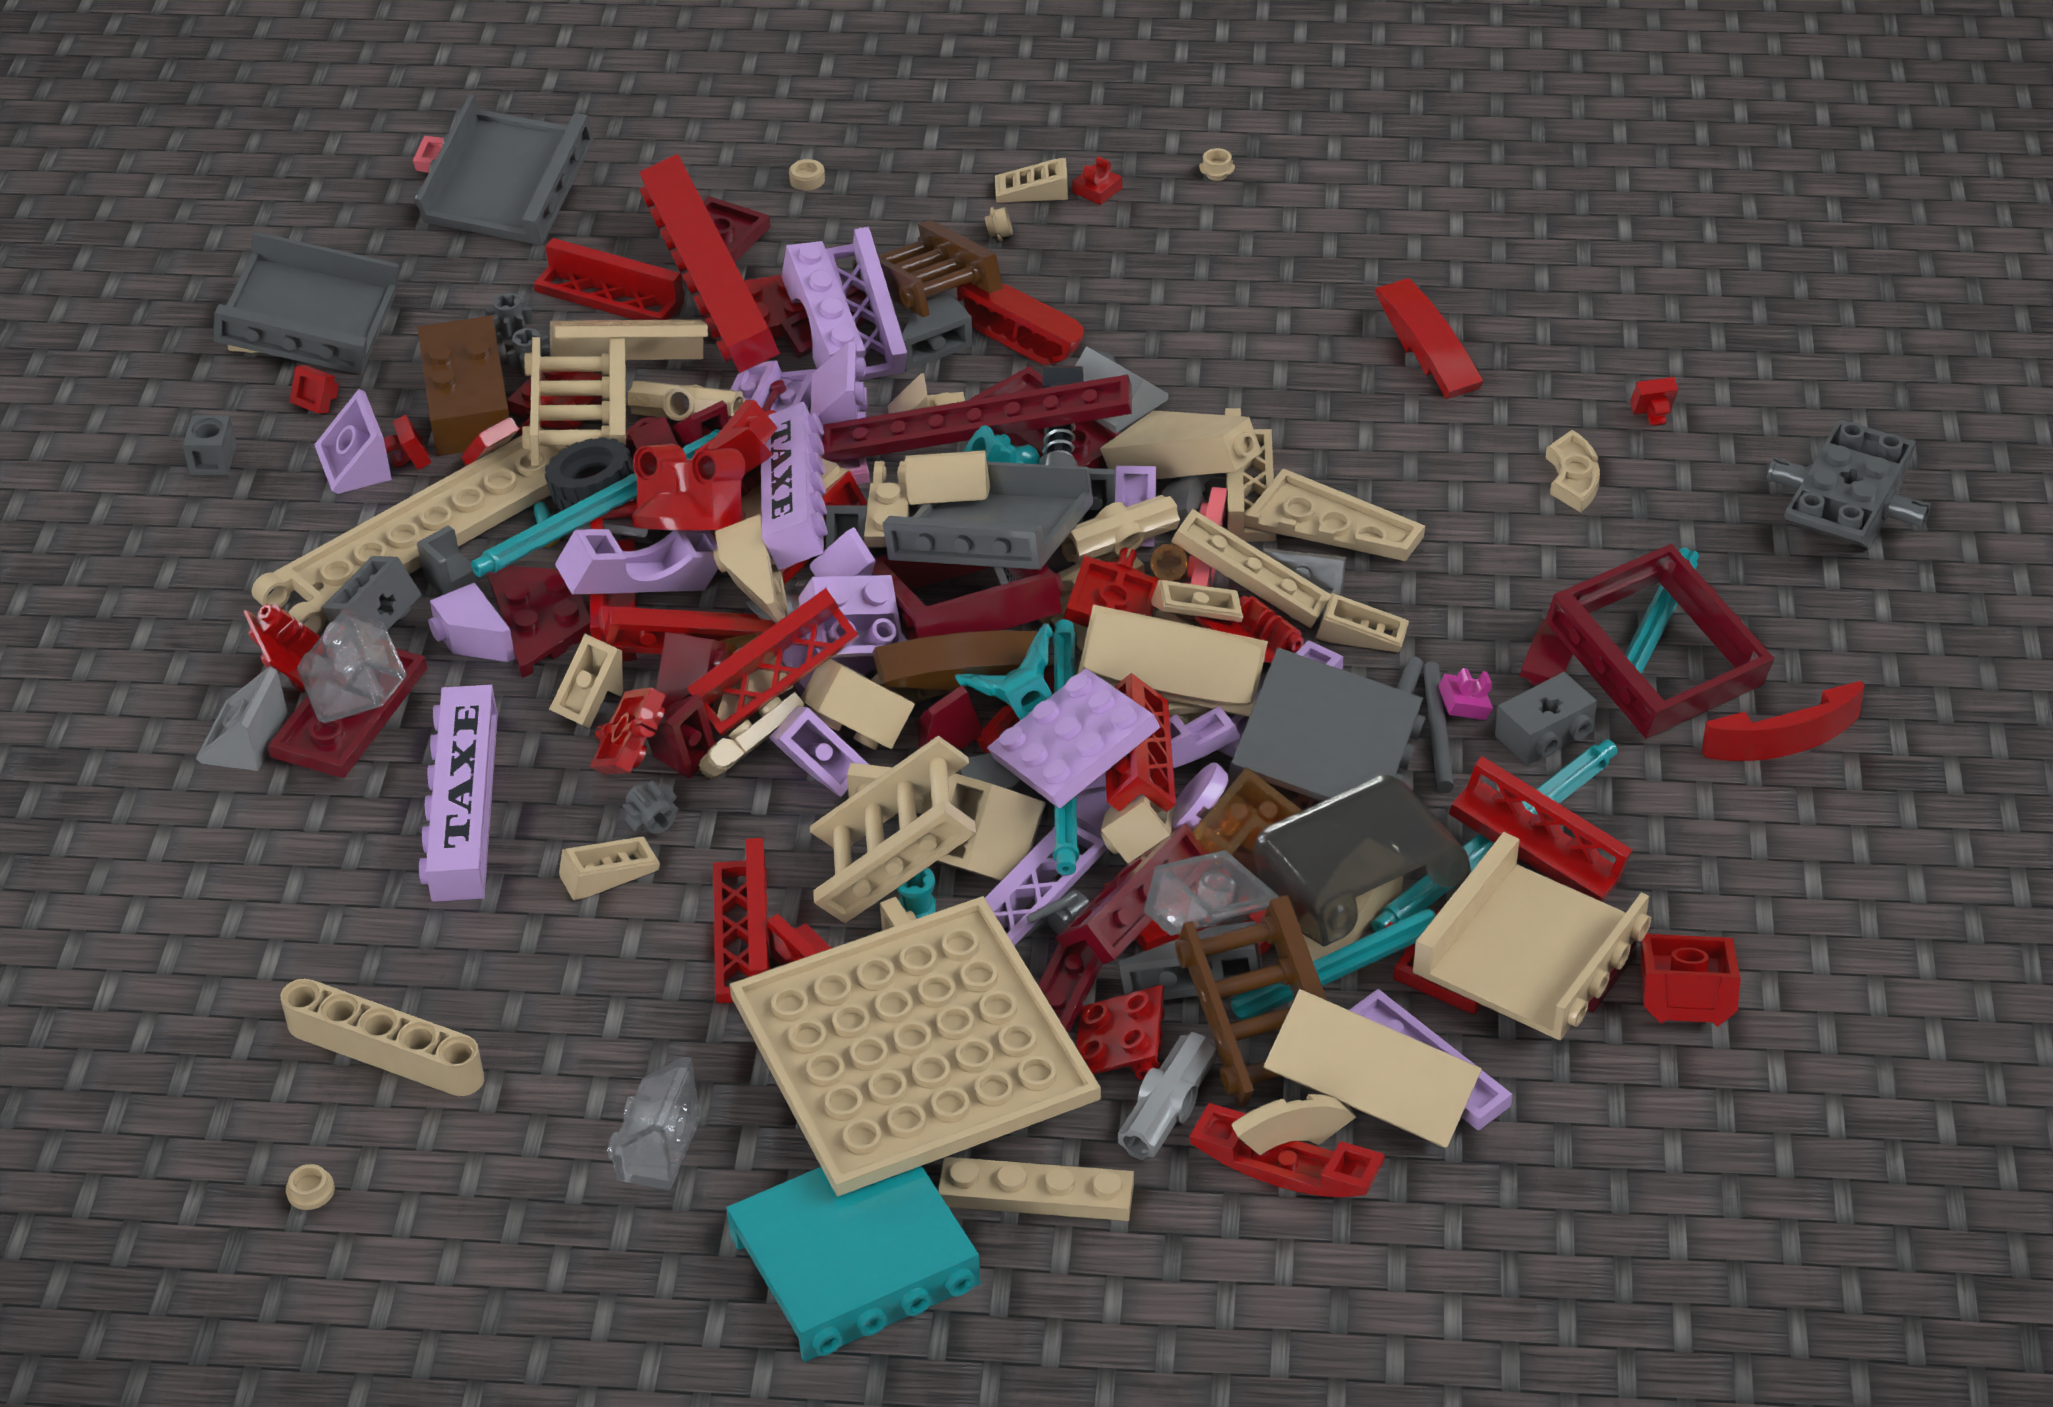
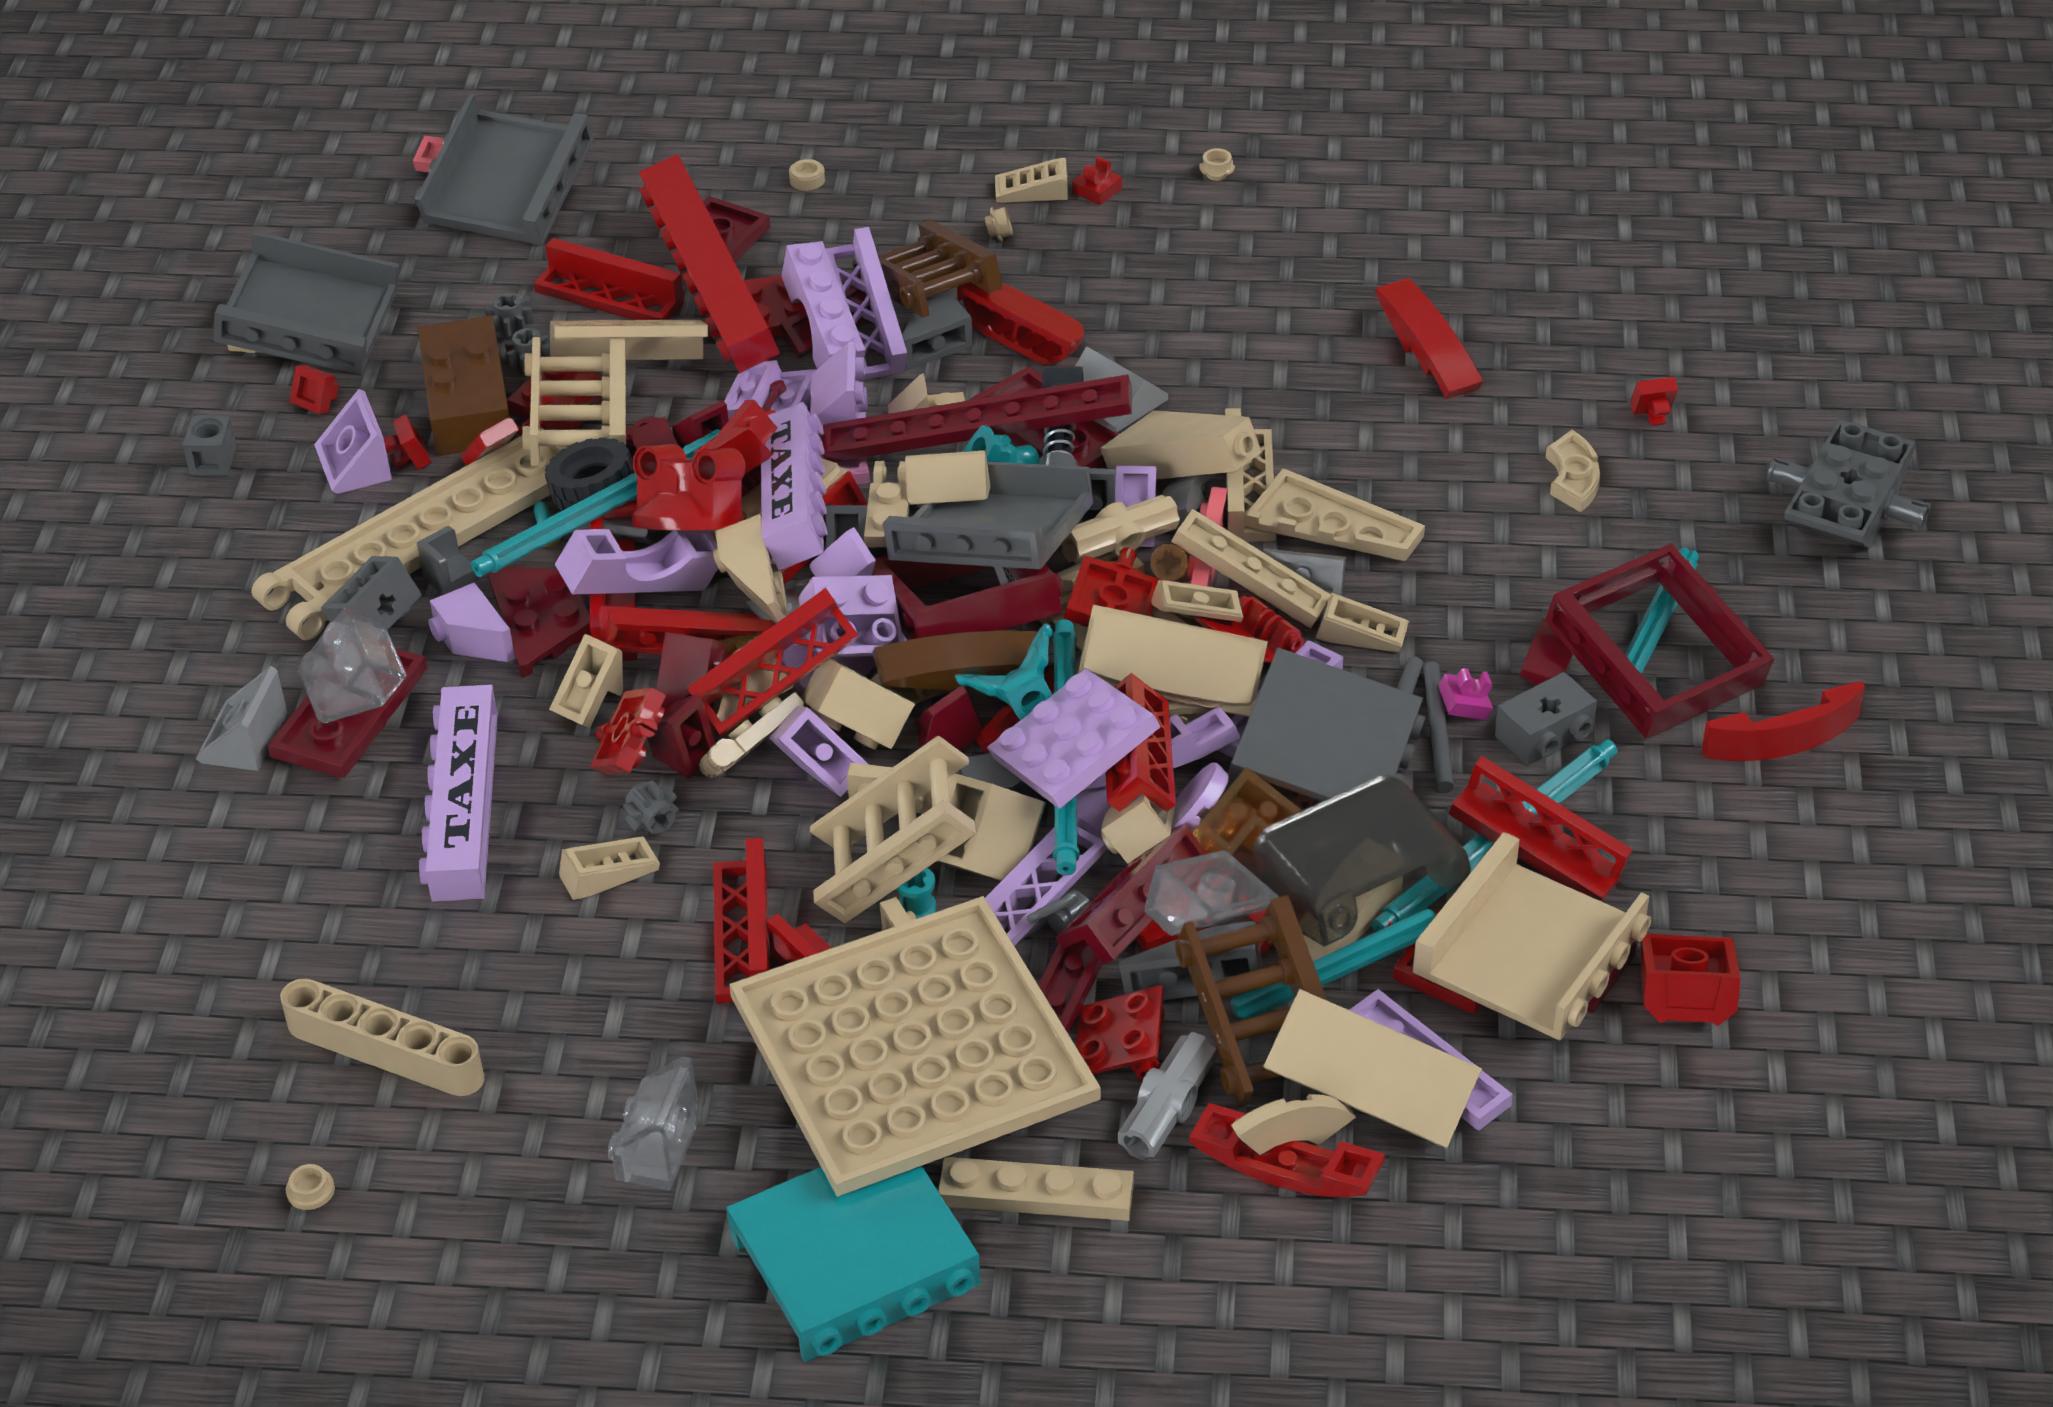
(281, 640): red hinge -> none
(667, 399): tan piece -> none

